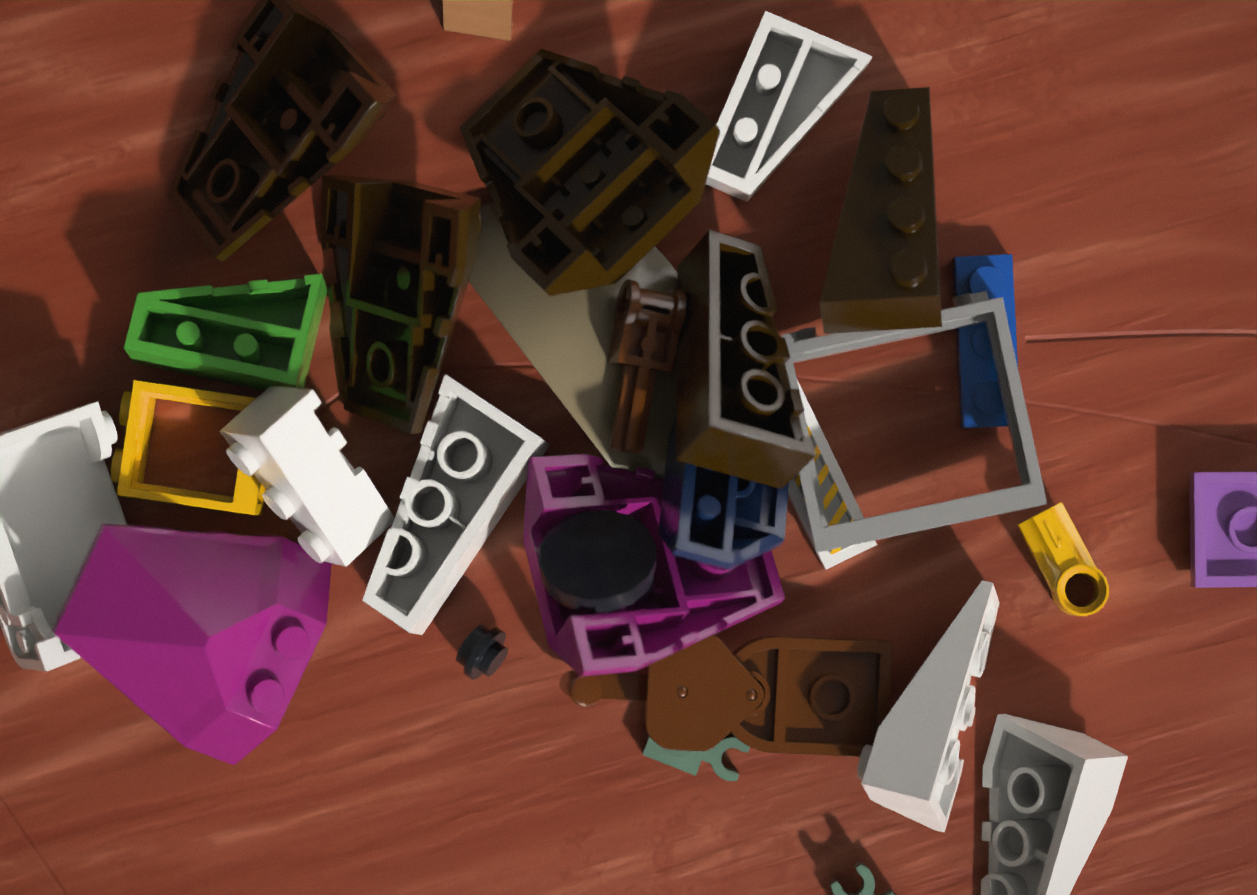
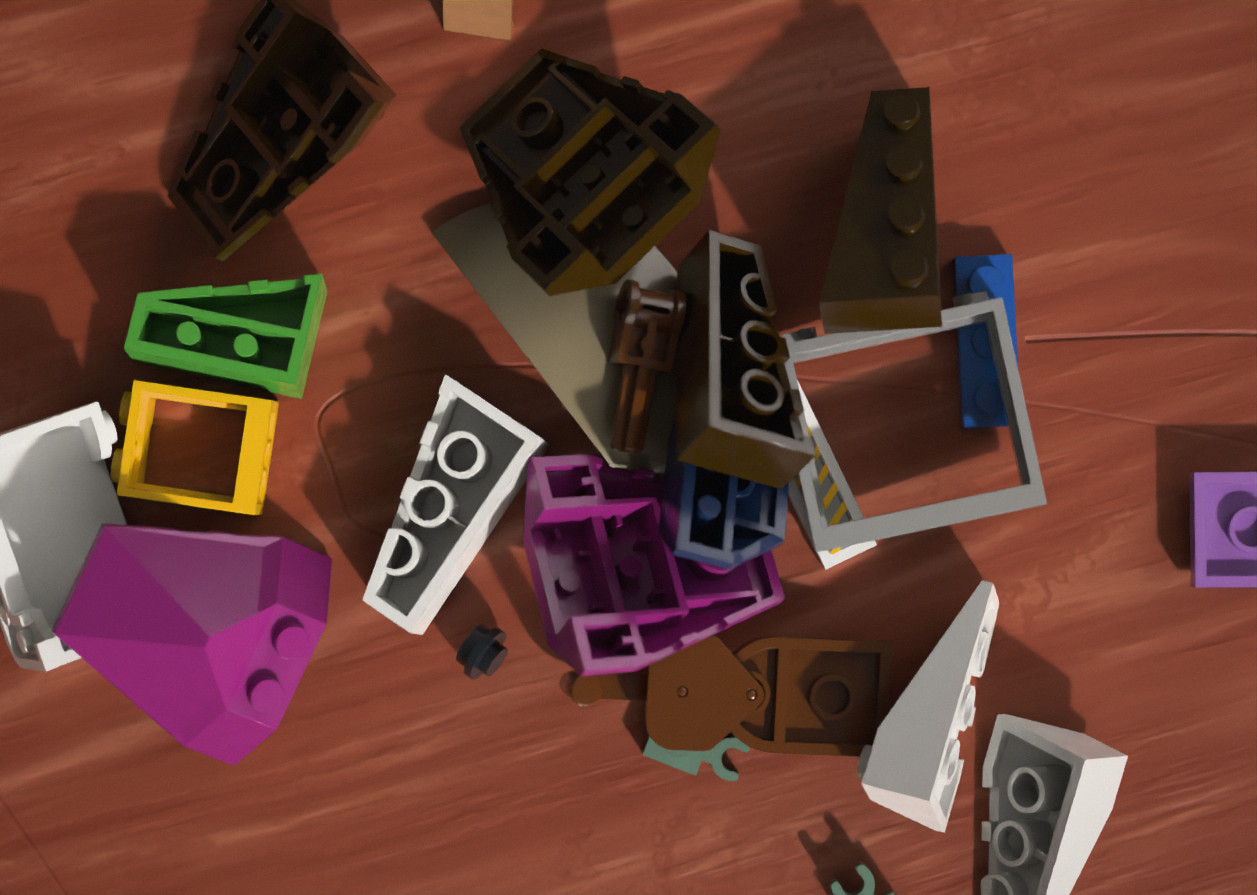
(307, 474): white wedge -> none
(400, 284): dark brown wedge -> none
(598, 560): black tile -> none
(777, 100): white wedge -> none
(1061, 555): yellow piece -> none

